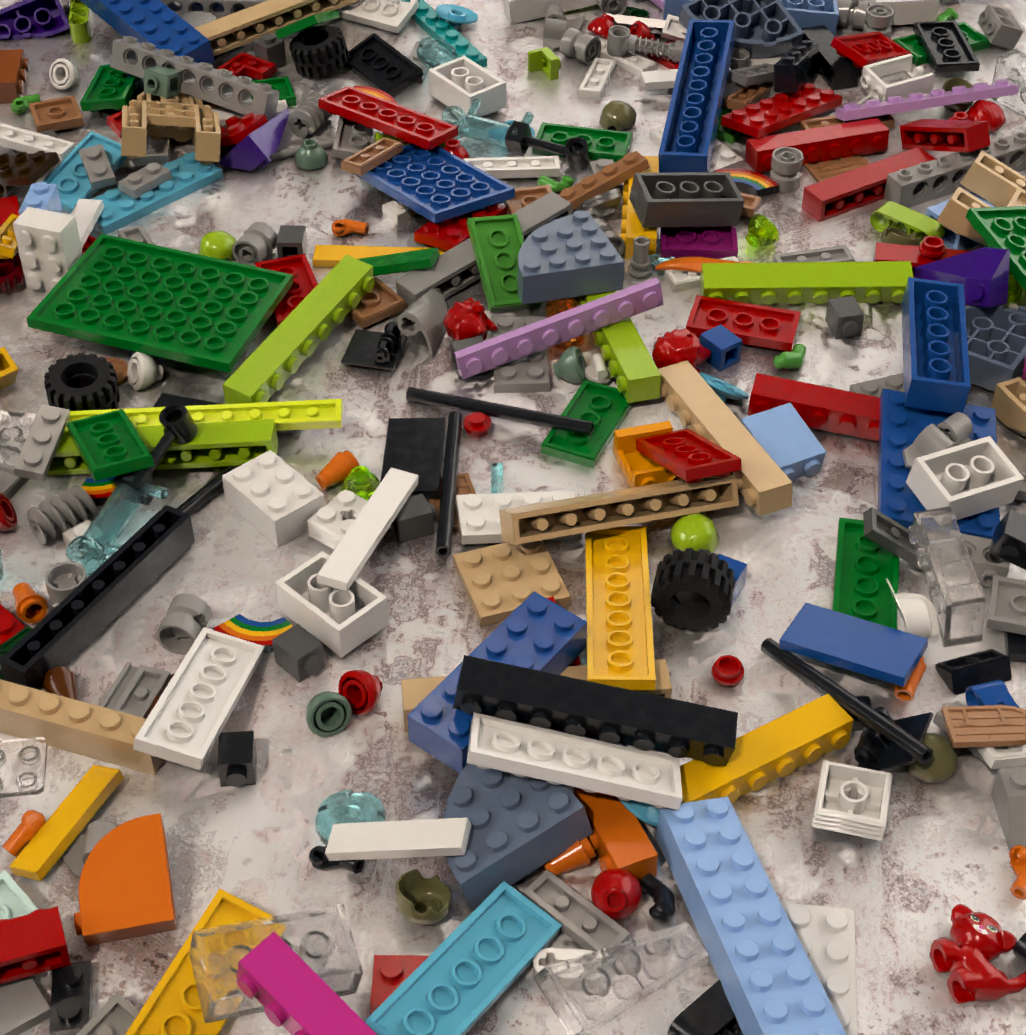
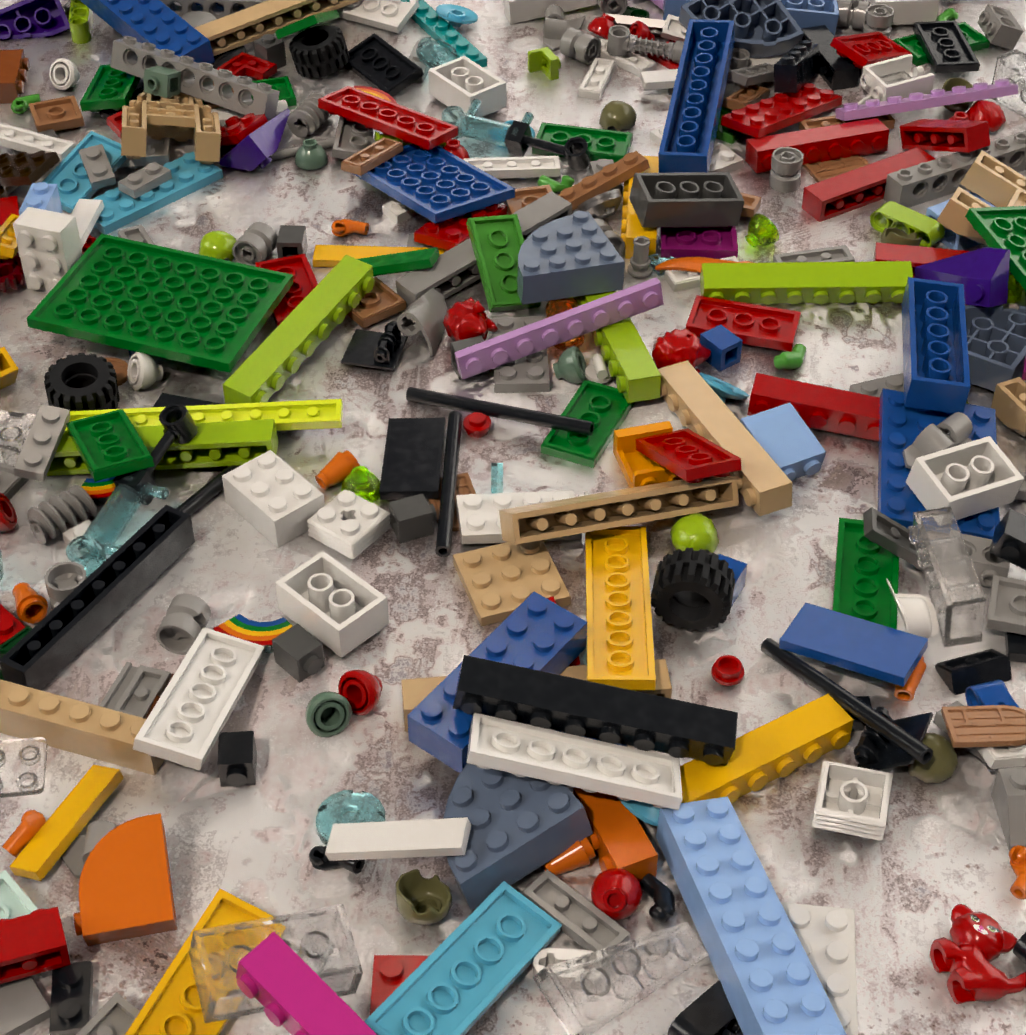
(61, 682): reddish brown cone -> none
(367, 530): white tile -> none
(752, 182): tile -> none
(844, 317): dark grey brick -> none
(932, 247): red plate -> none

